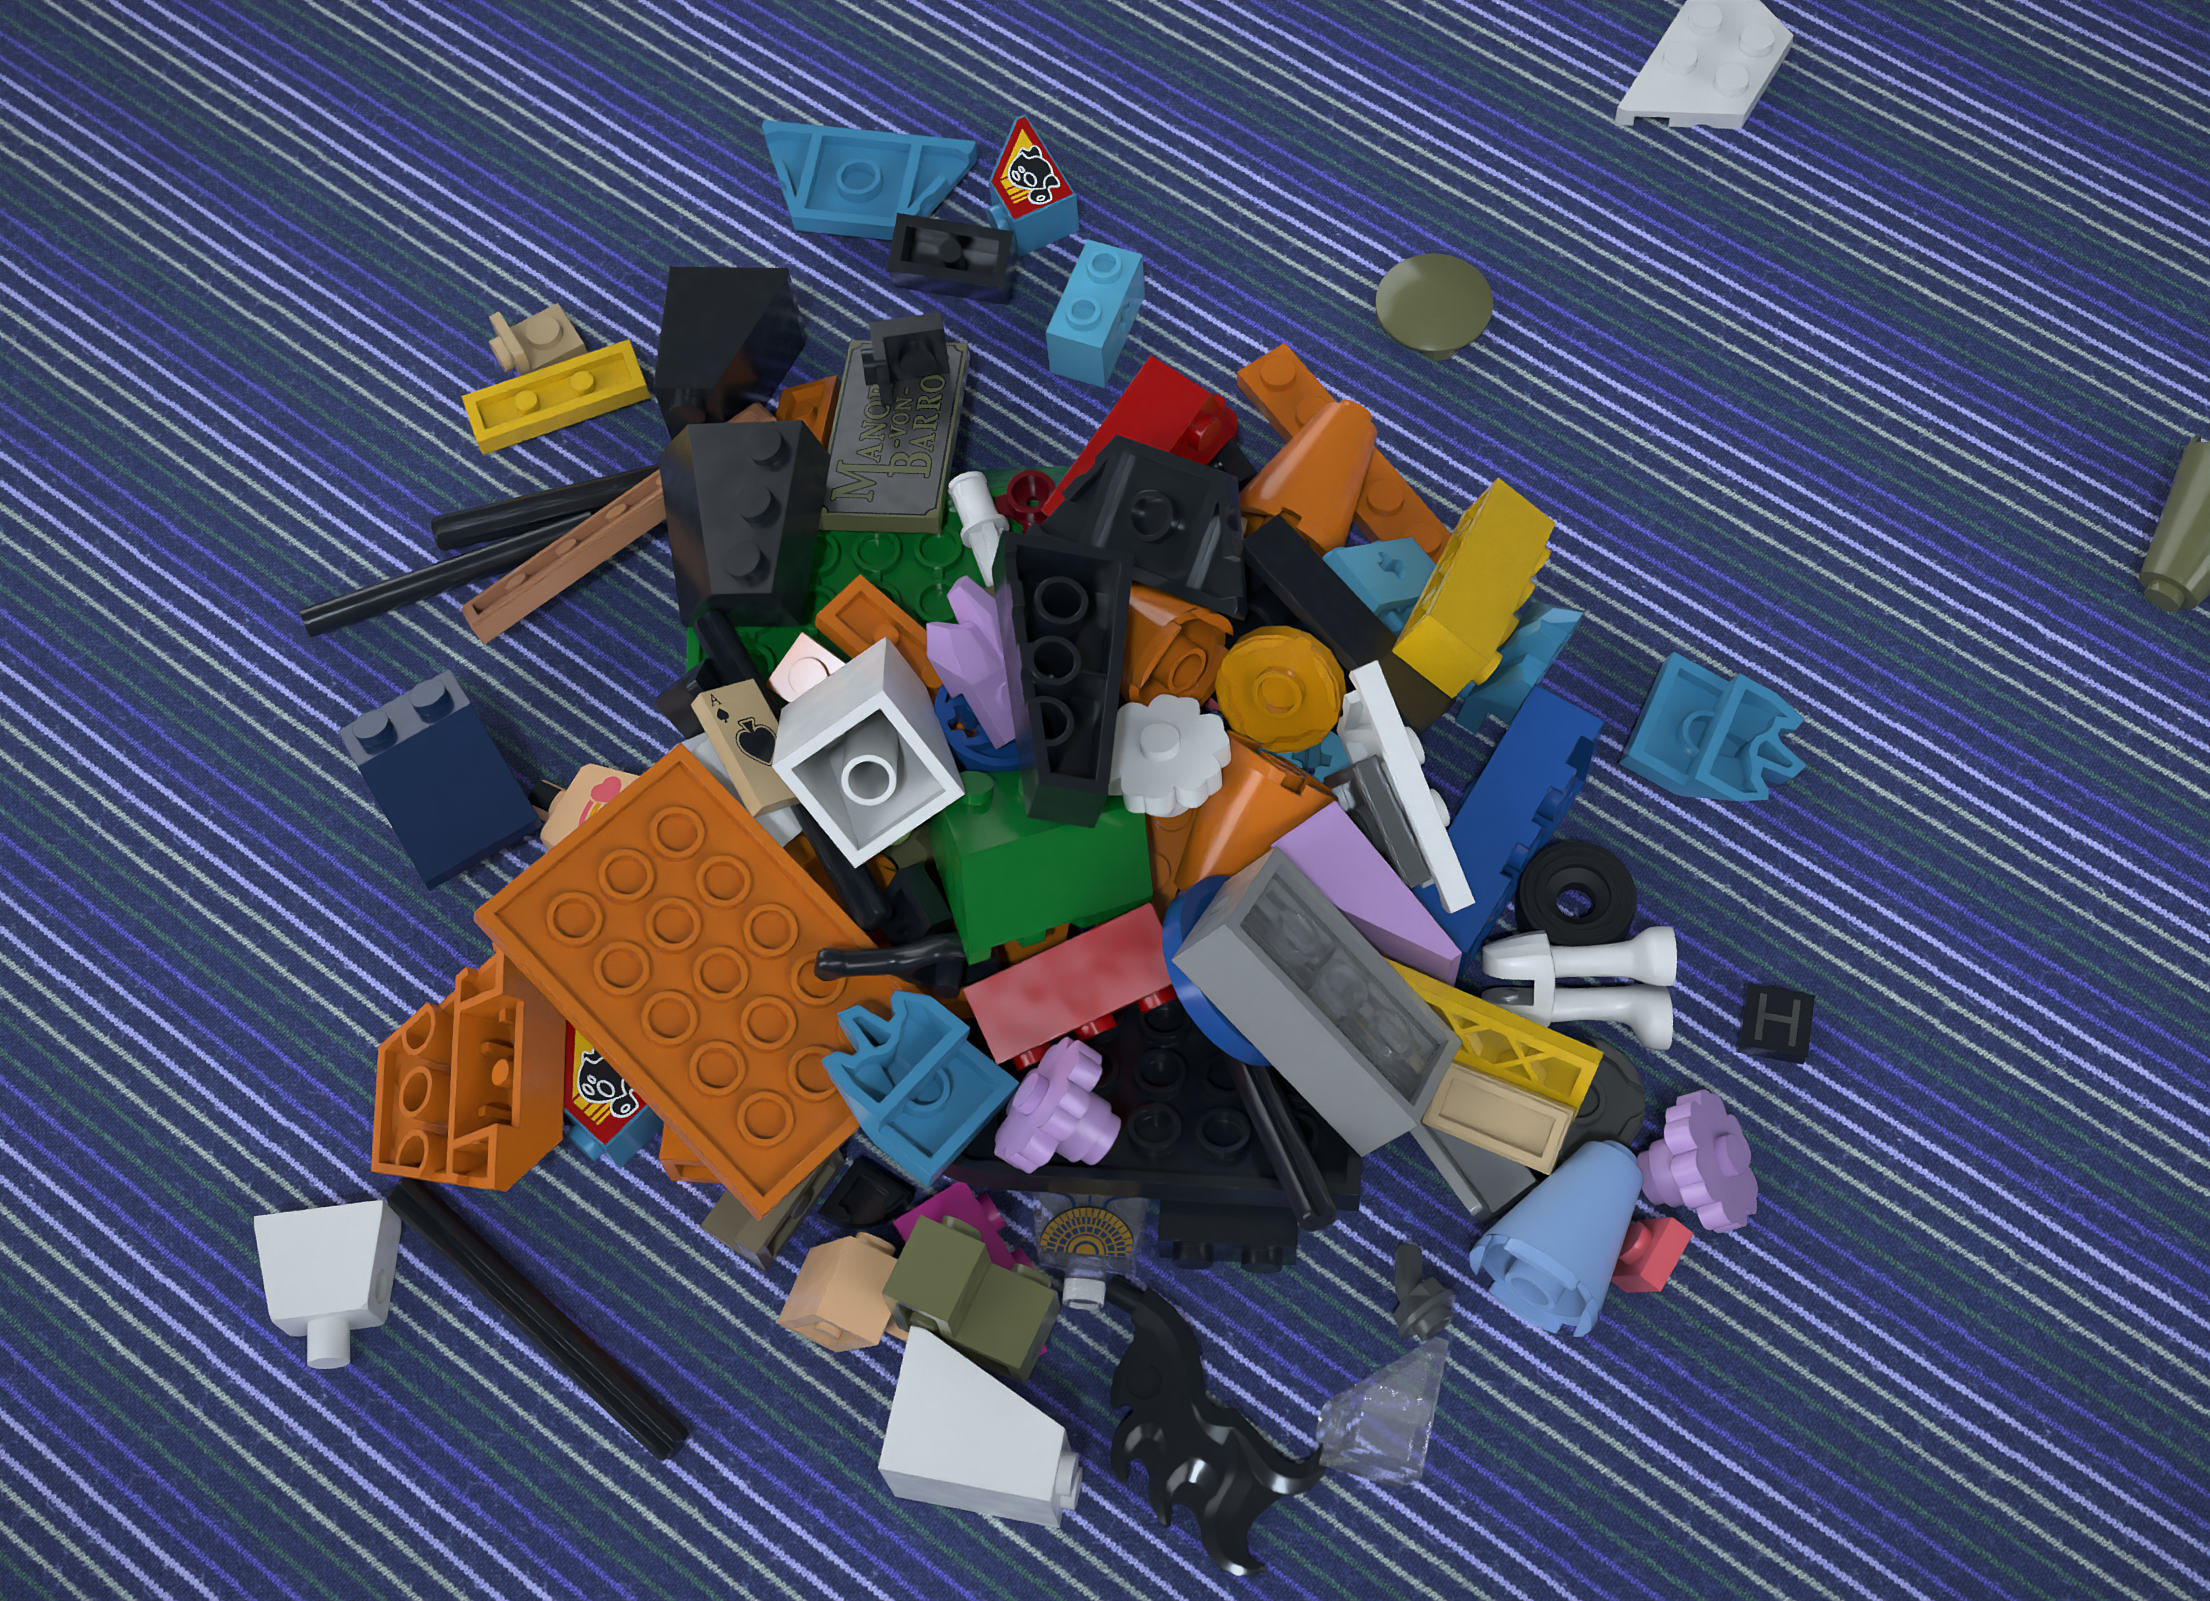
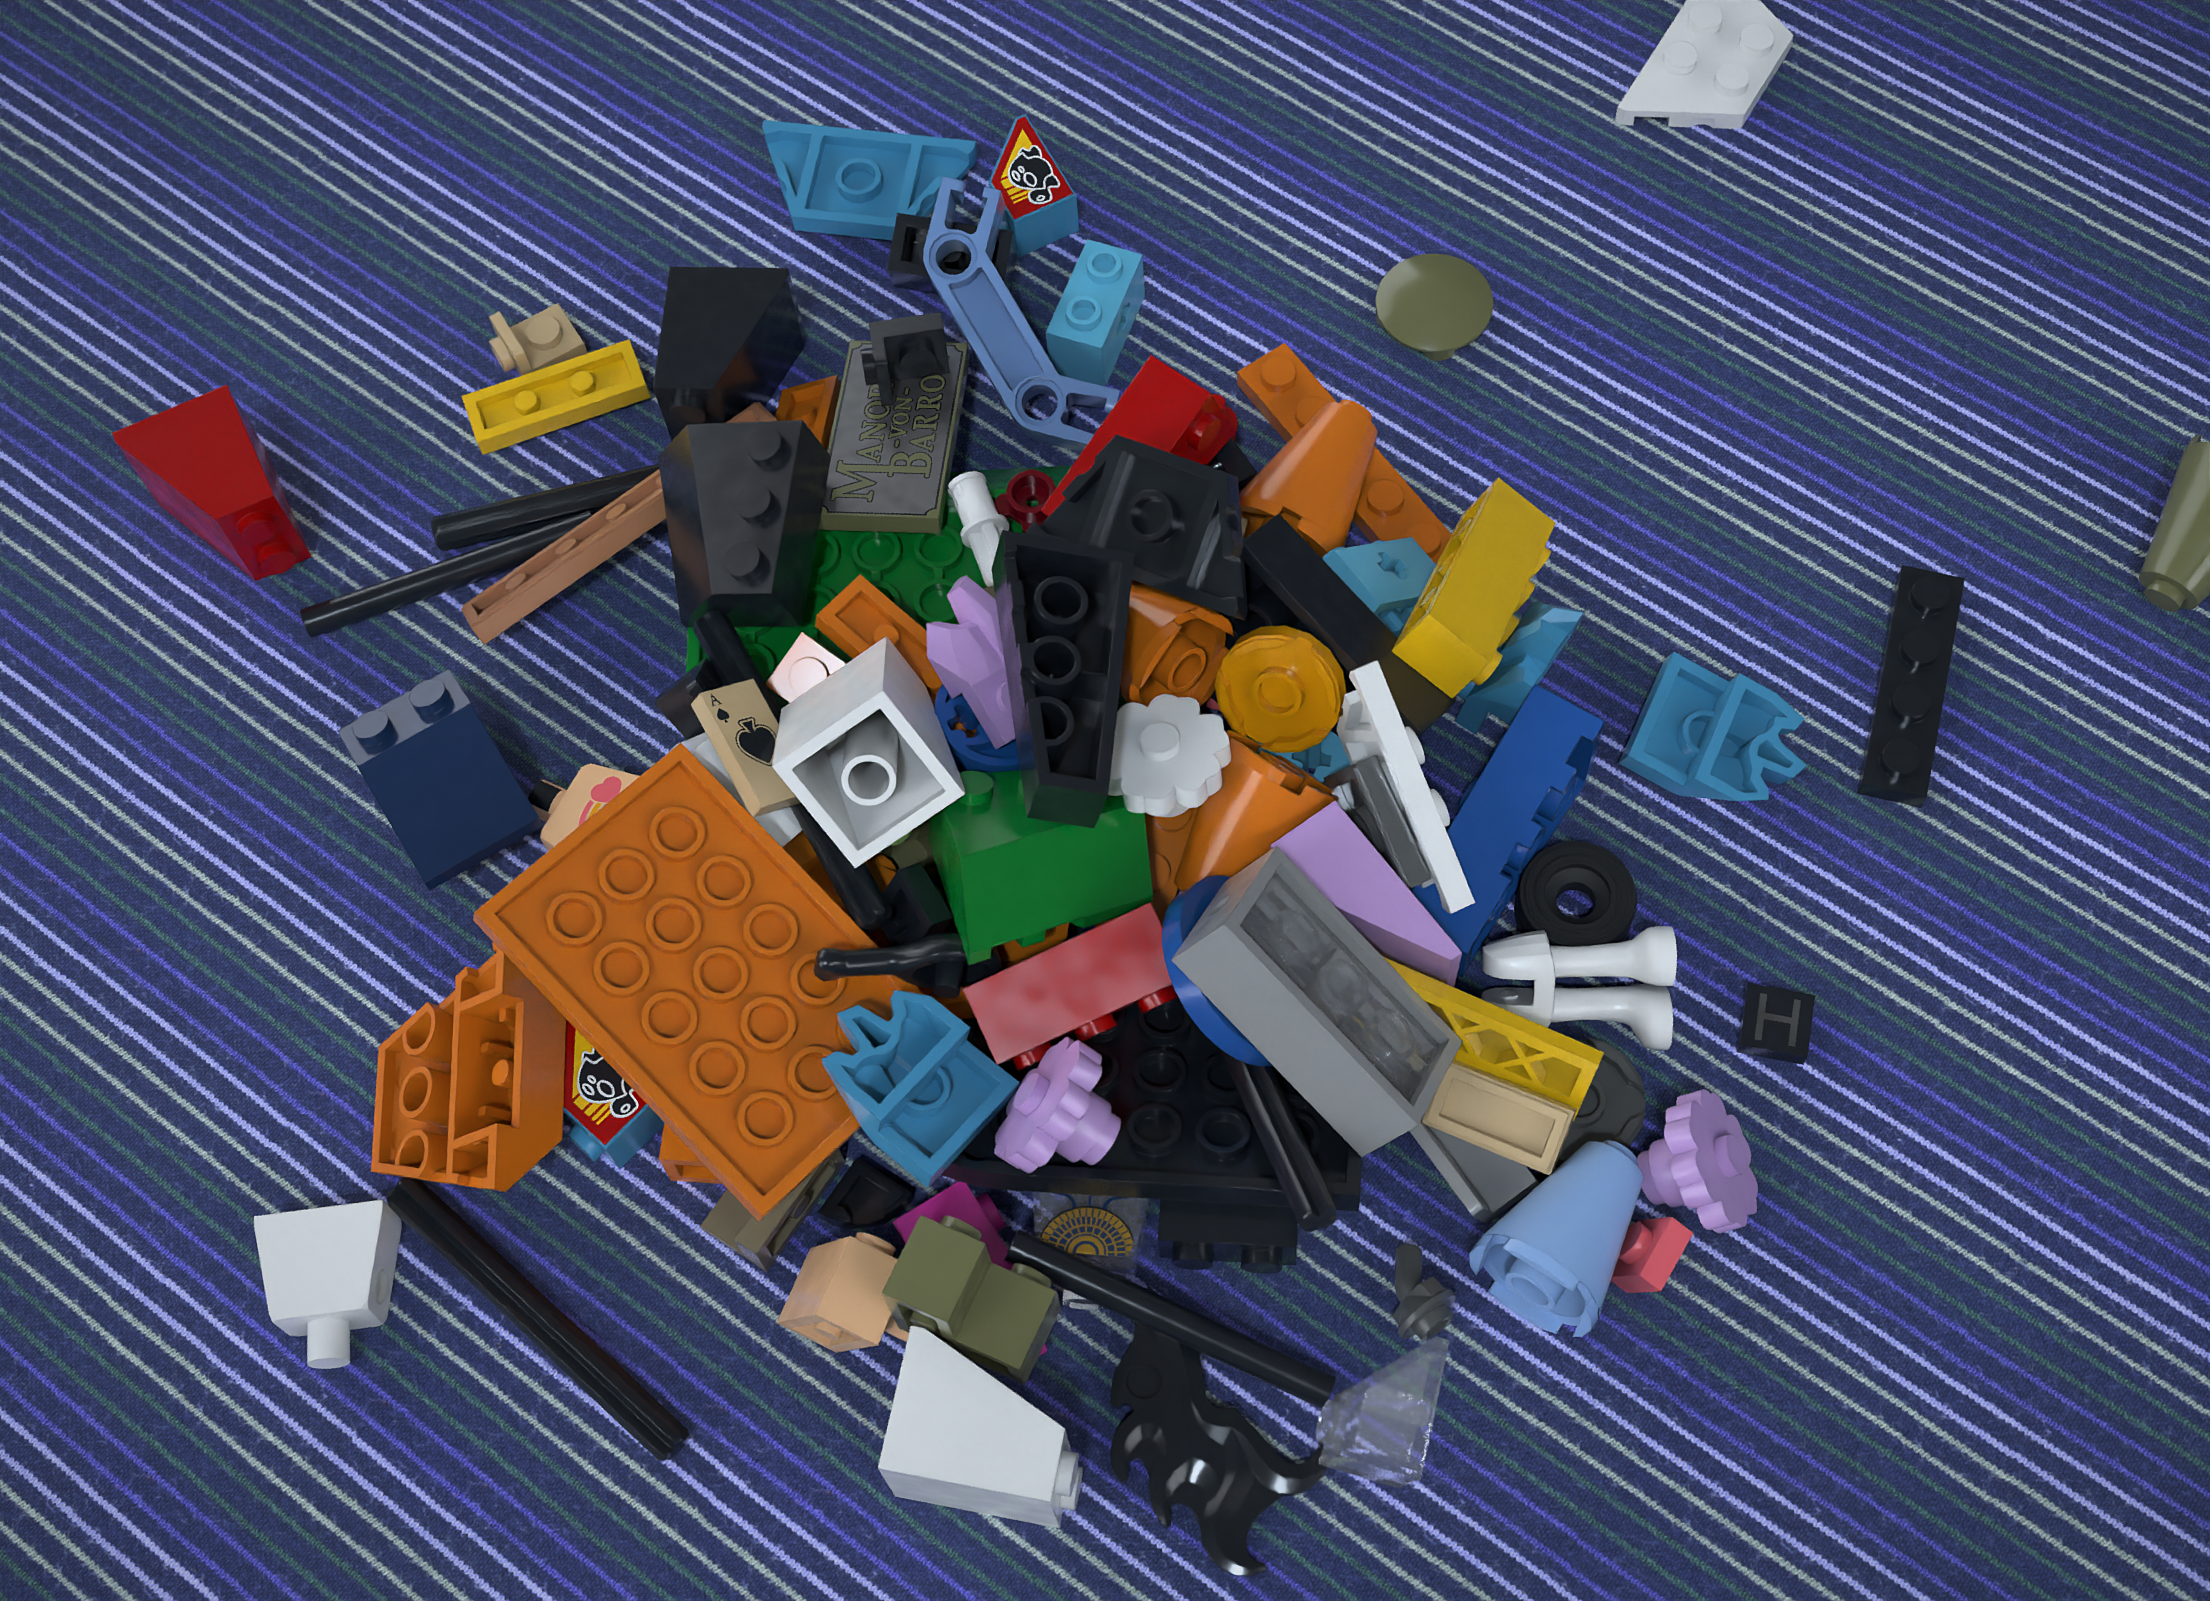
(217, 481): none -> red slope
(997, 326): none -> medium blue piece
(1172, 1319): none -> black piece
(1911, 686): none -> black plate

